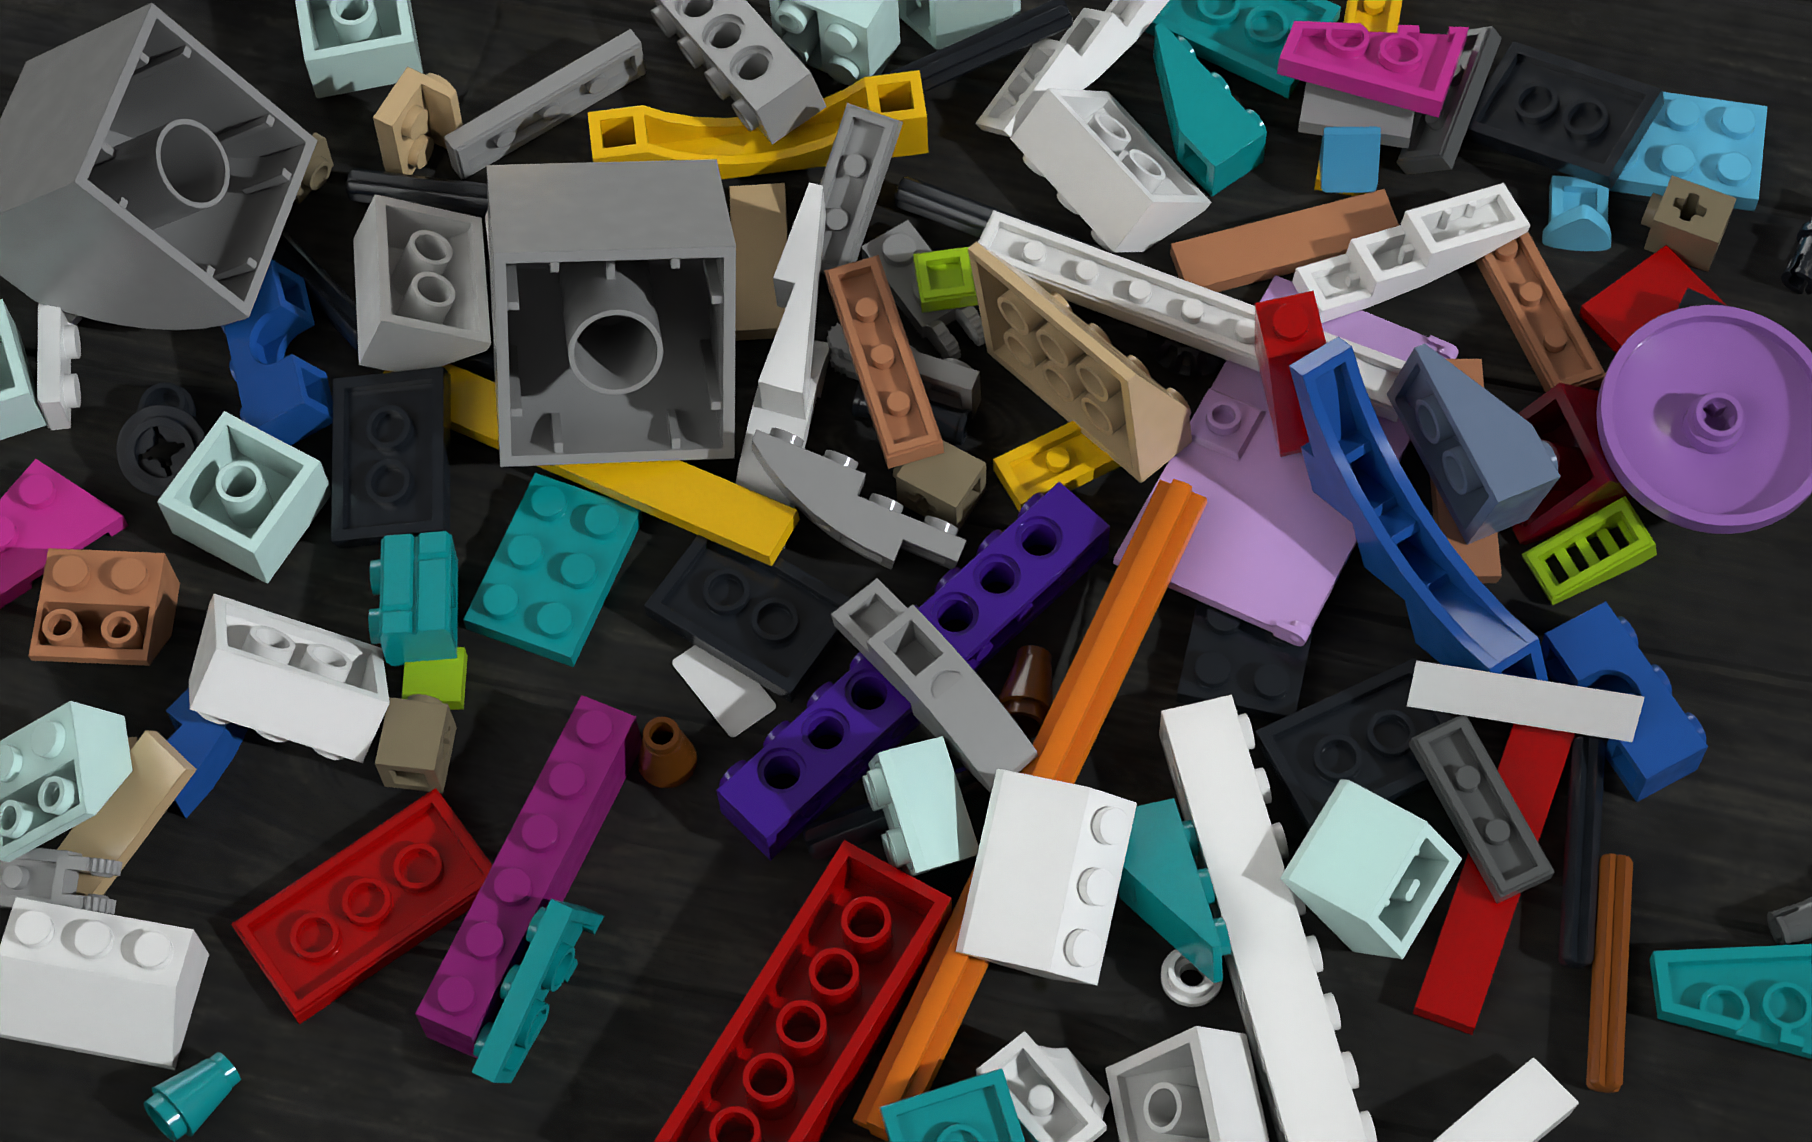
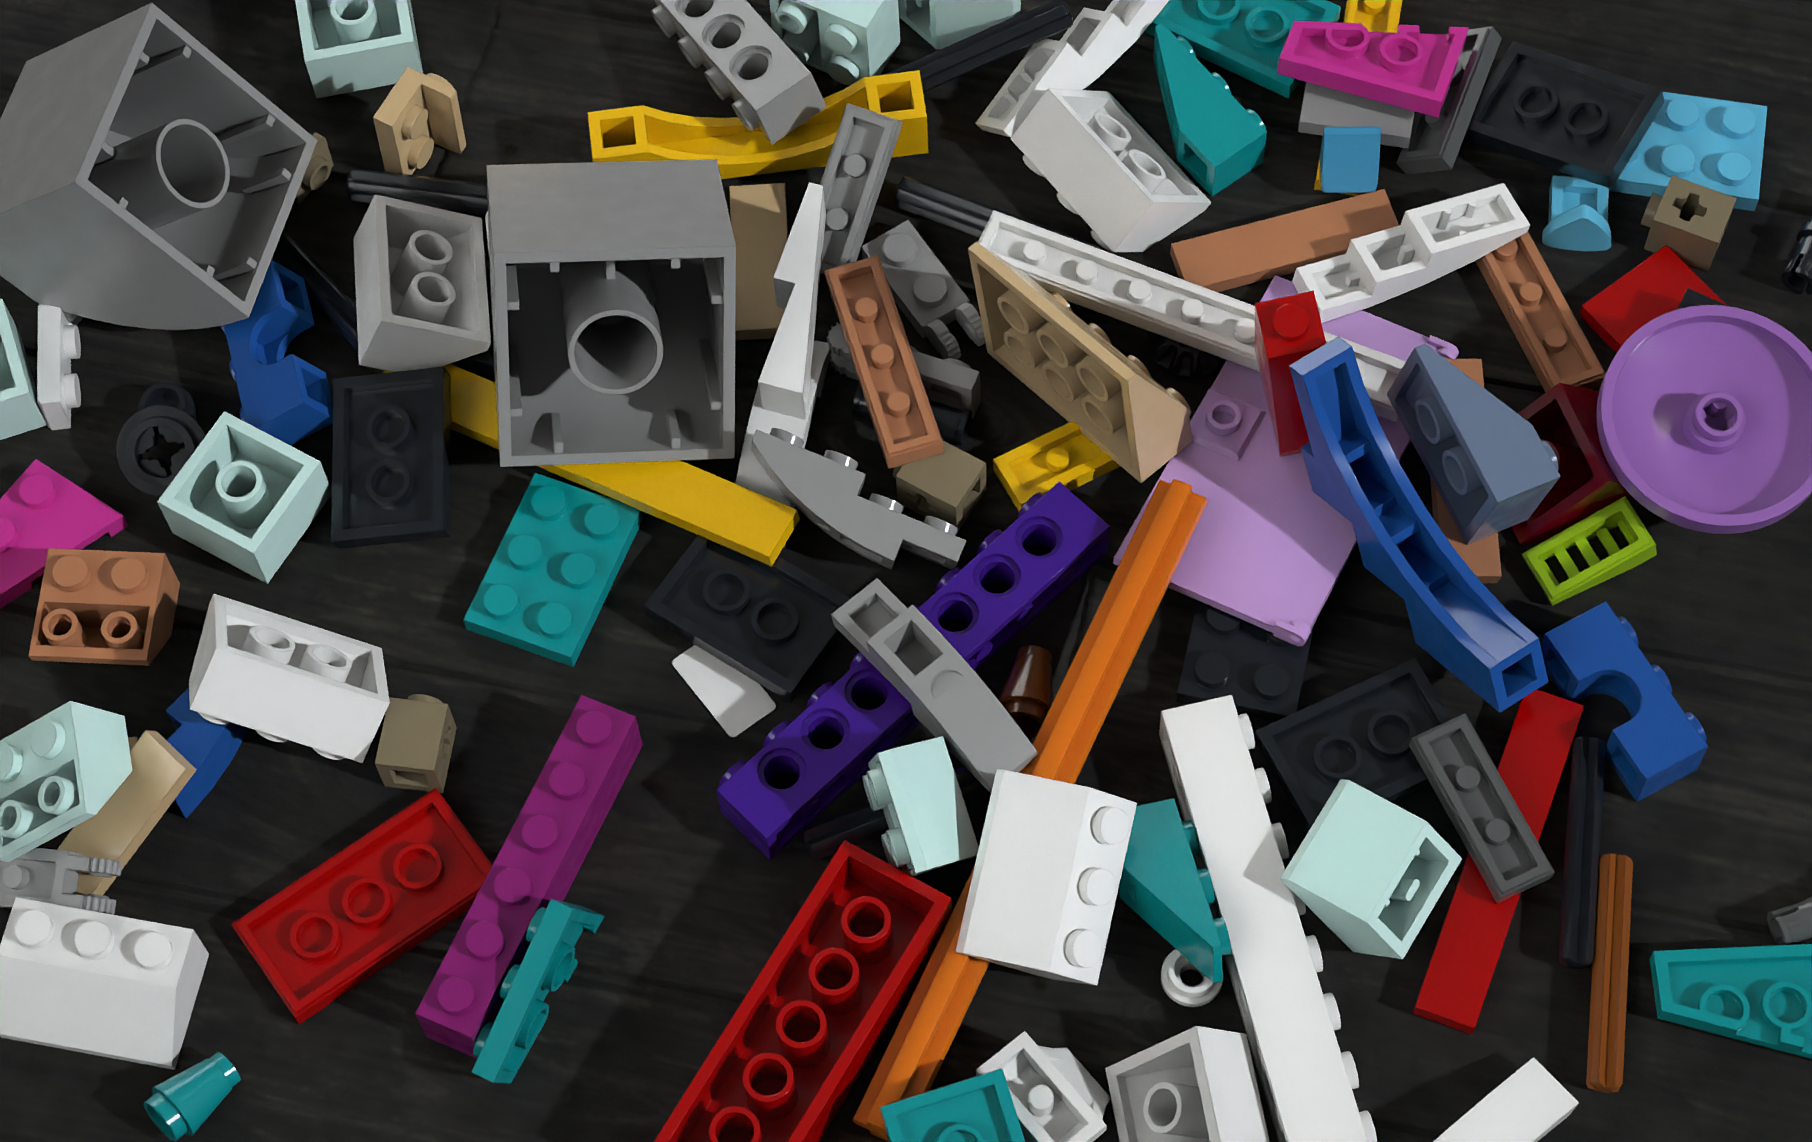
(416, 598): teal brick -> none
(438, 678): lime tile -> none
(545, 104): light grey tile -> none
(666, 754): reddish brown cone -> none
(944, 279): lime tile -> none
(1525, 701): white sticker -> none

